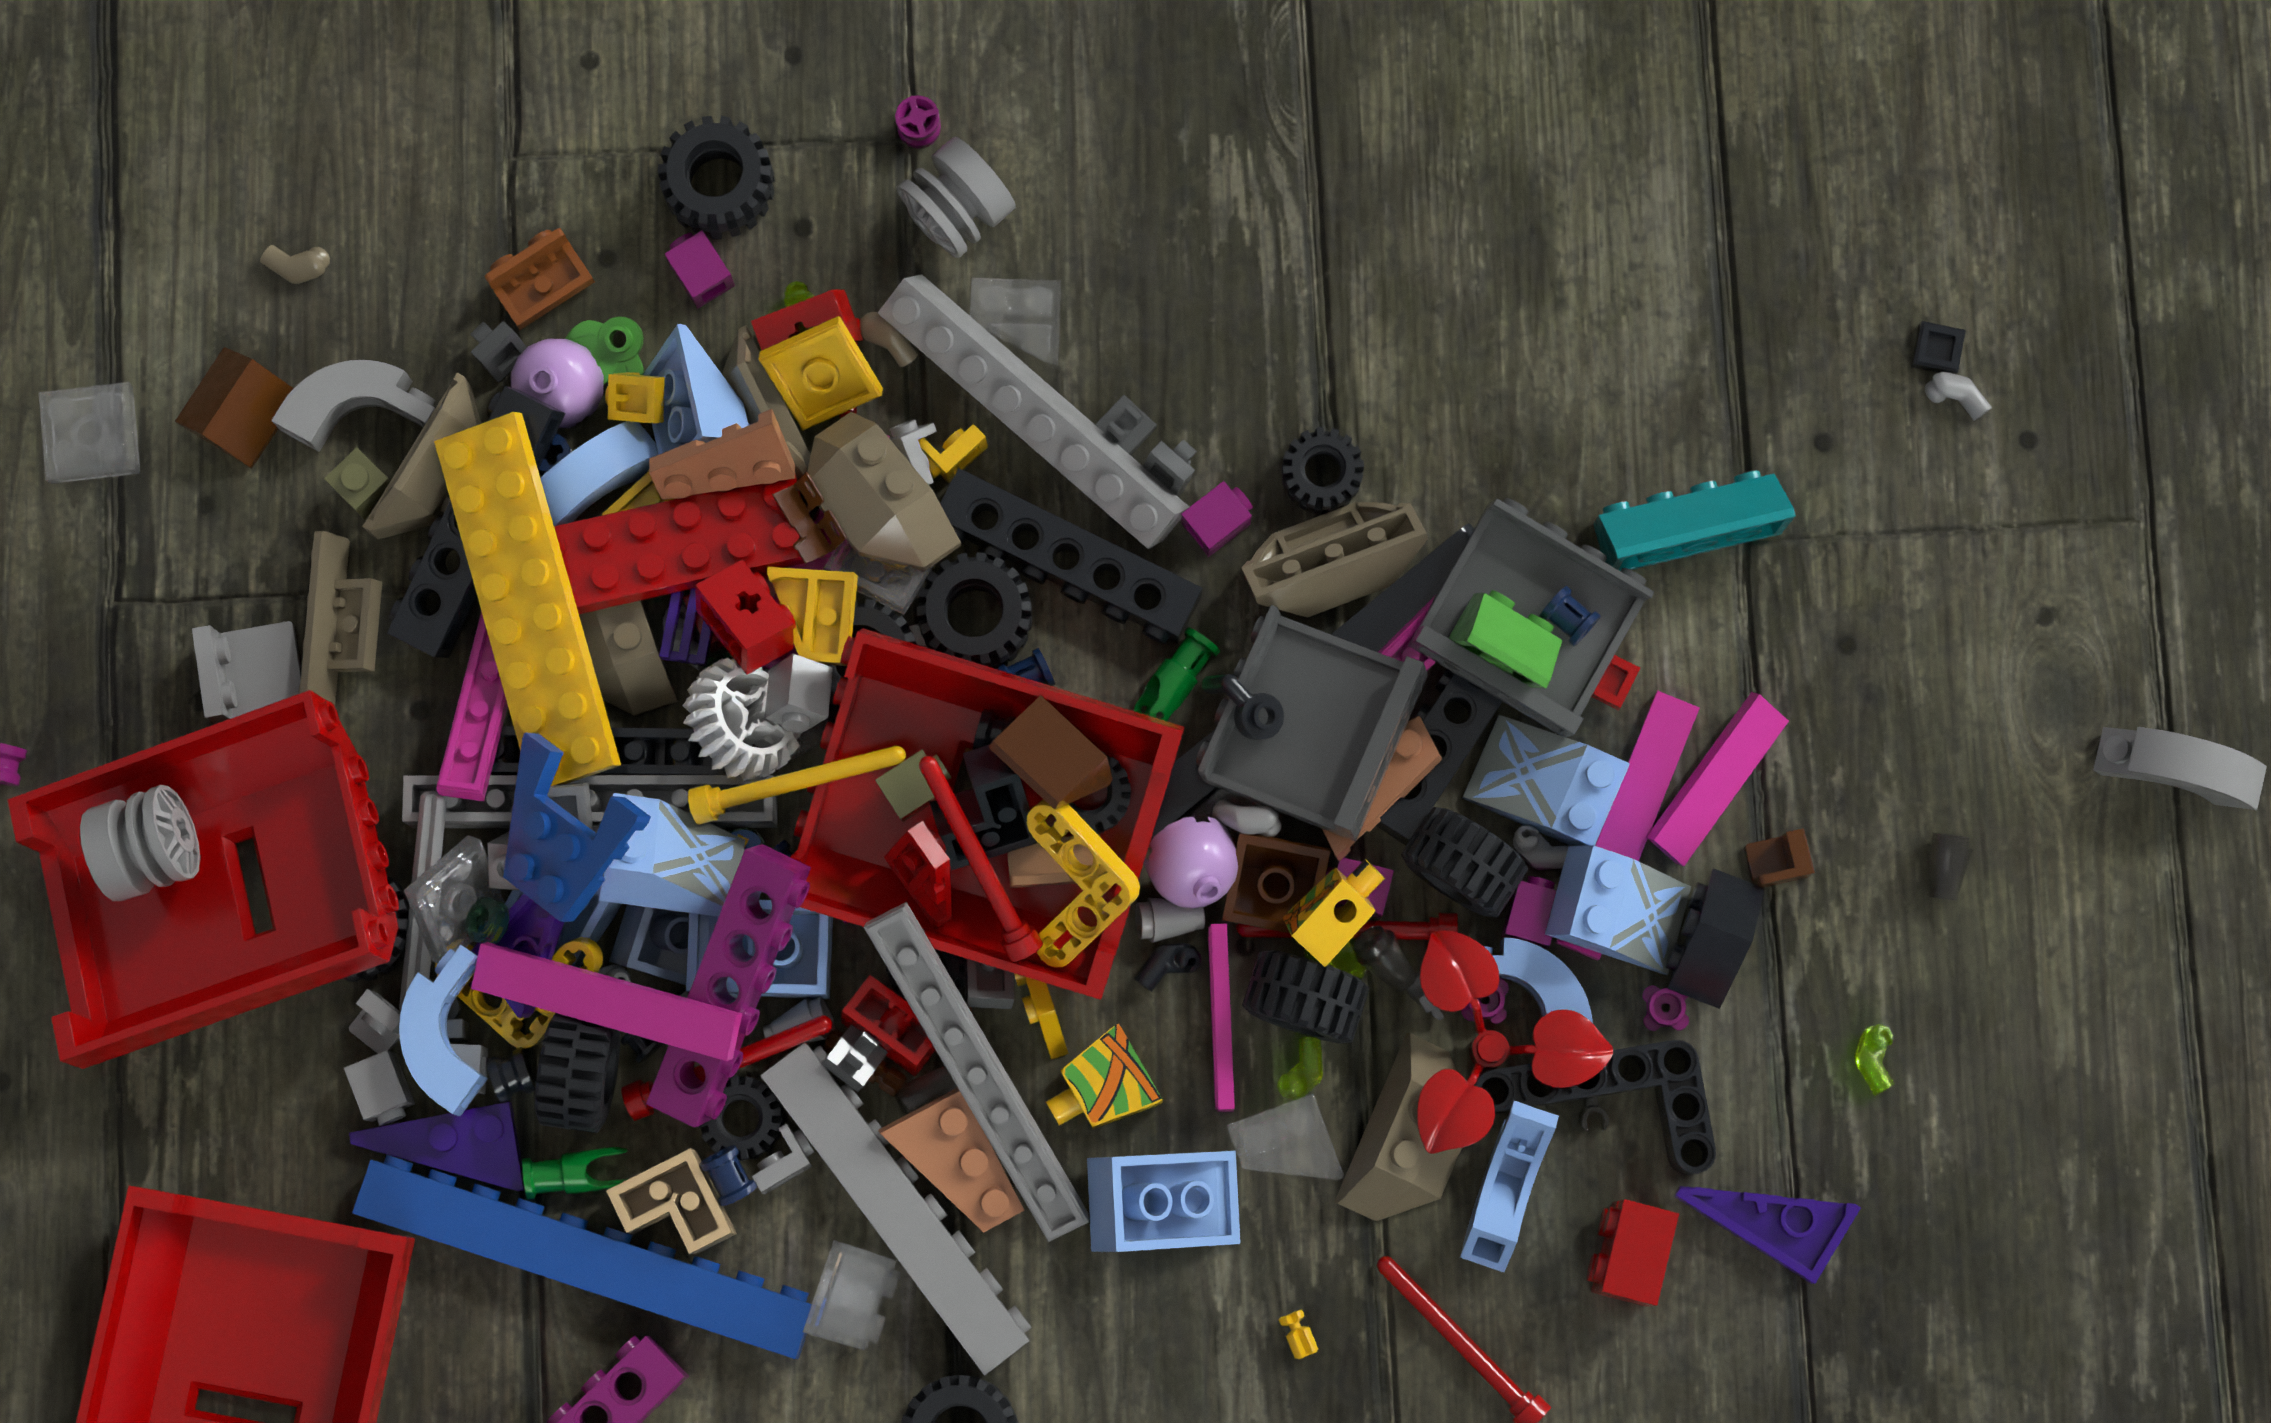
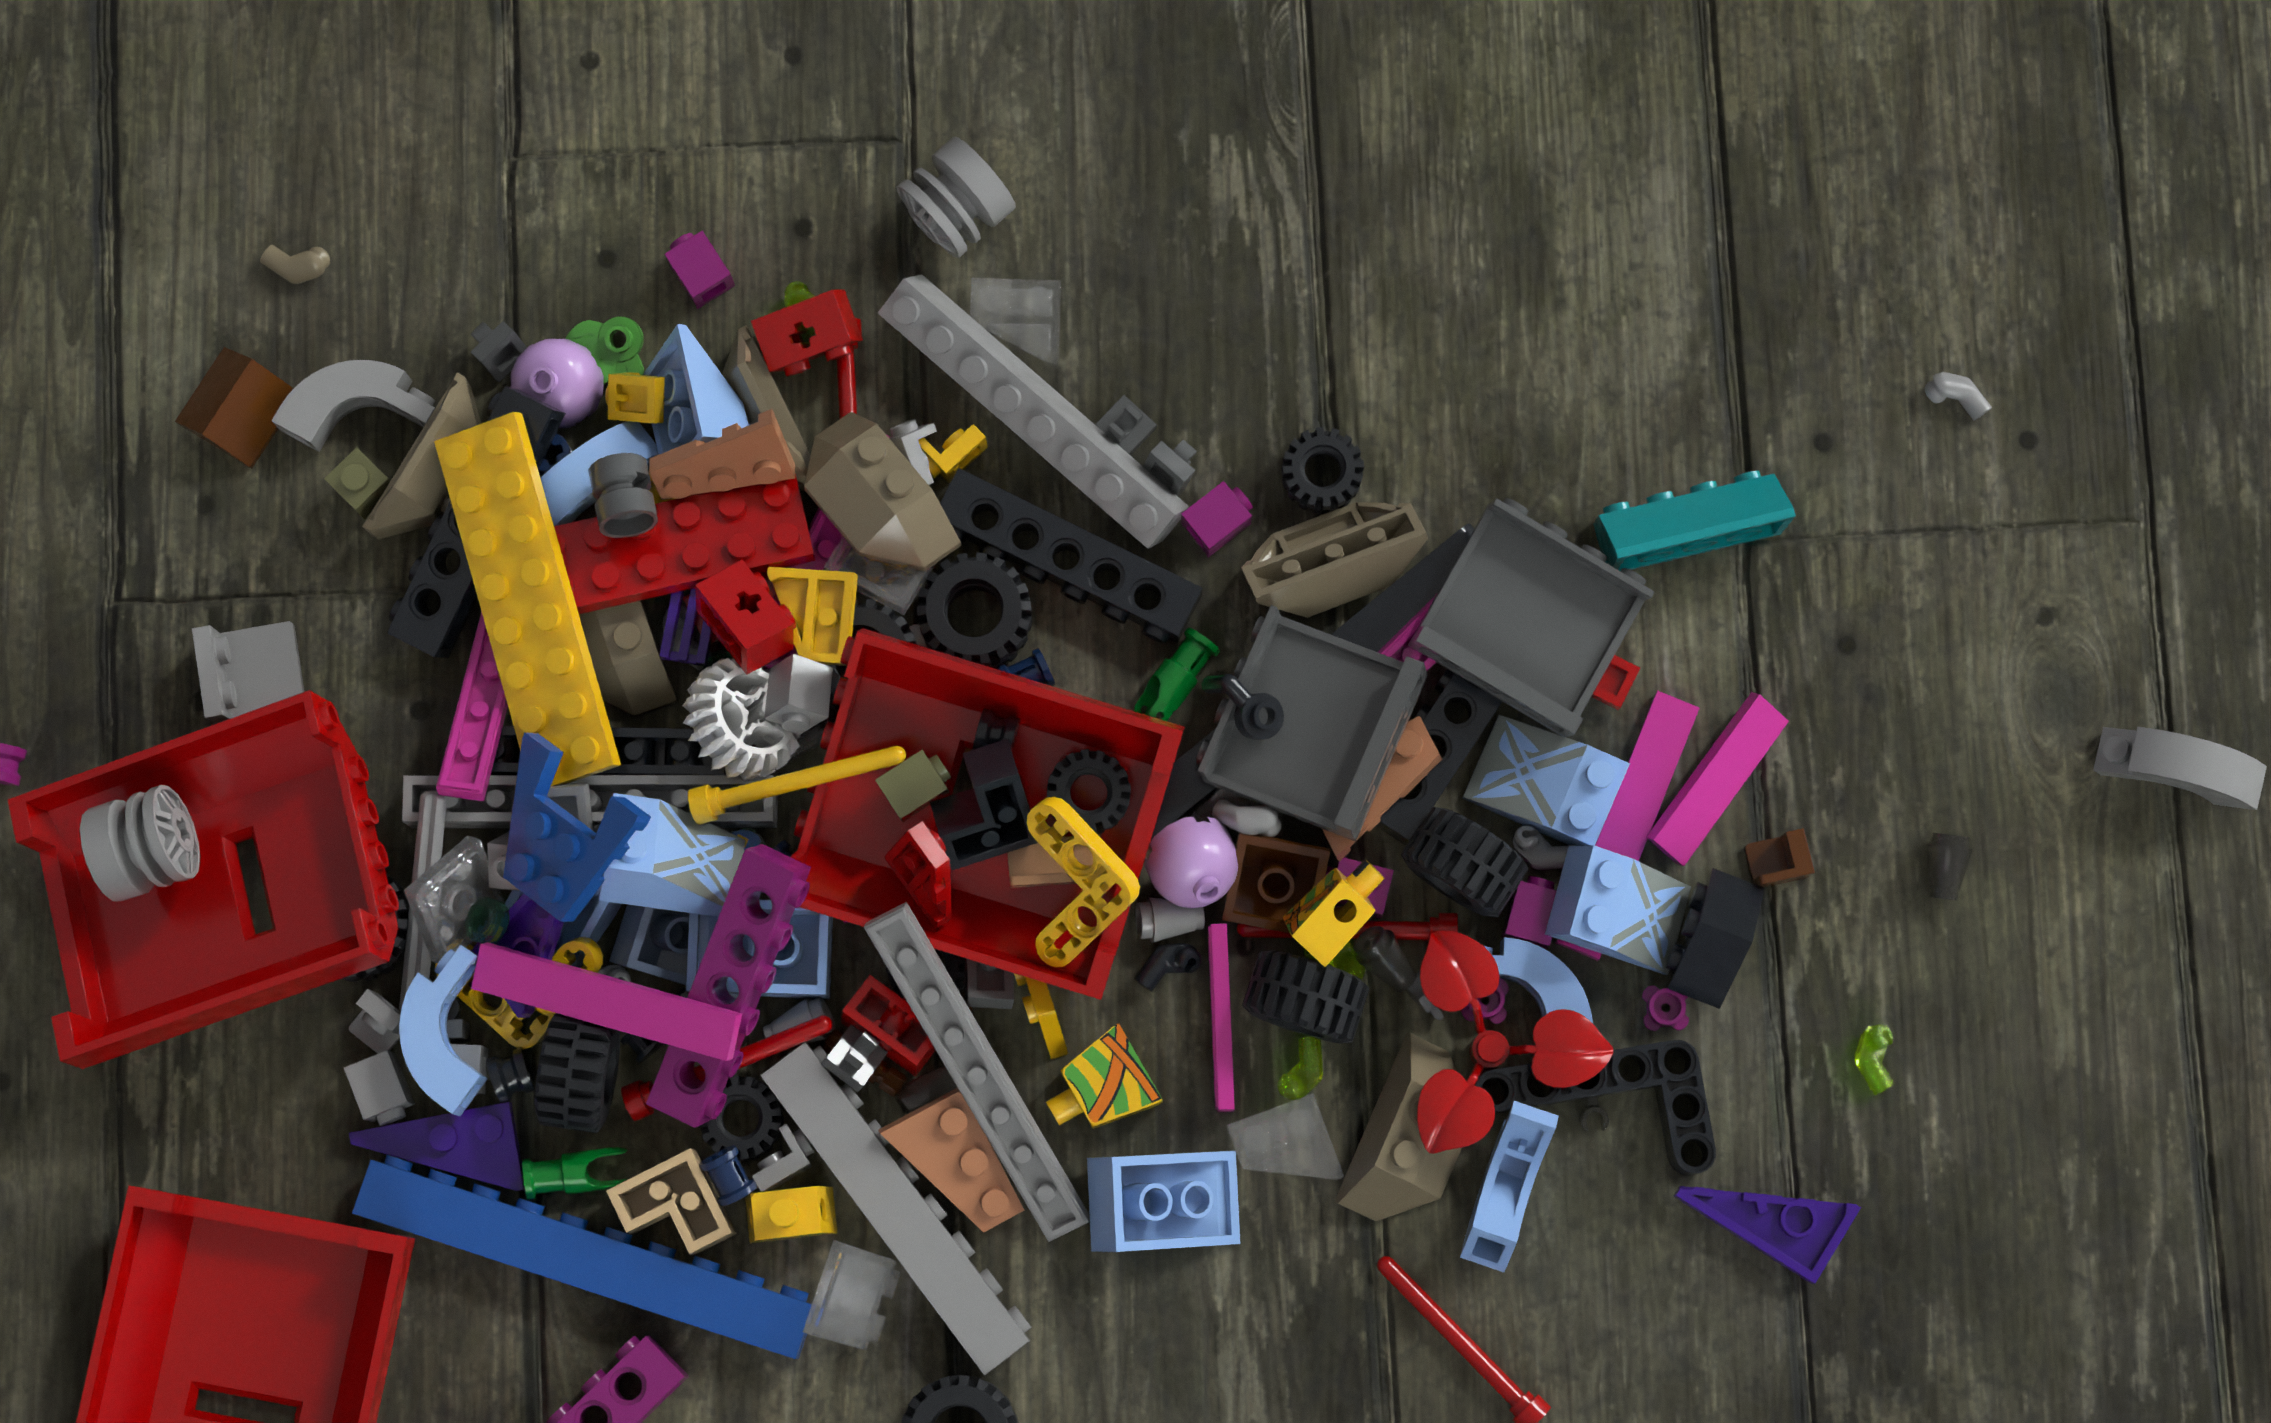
(89, 432): clear plate -> none
(339, 618): dark tan bracket -> none
(538, 277): dark orange bracket -> none
(623, 495): none -> dark grey wheel
(708, 143): black tyre -> none
(791, 1213): none -> yellow torso
(812, 540): reddish brown piece -> none
(820, 373): yellow tile -> none
(880, 332): dark tan arm -> none
(916, 112): magenta wheel -> none
(1019, 937): red piece -> none
(1052, 755): reddish brown slope -> none
(1300, 1337): yellow piece -> none
(1508, 639): bright green slope -> none
(1570, 616): dark blue bush -> none
(1632, 1252): red piece -> none
(1938, 348): black tile -> none

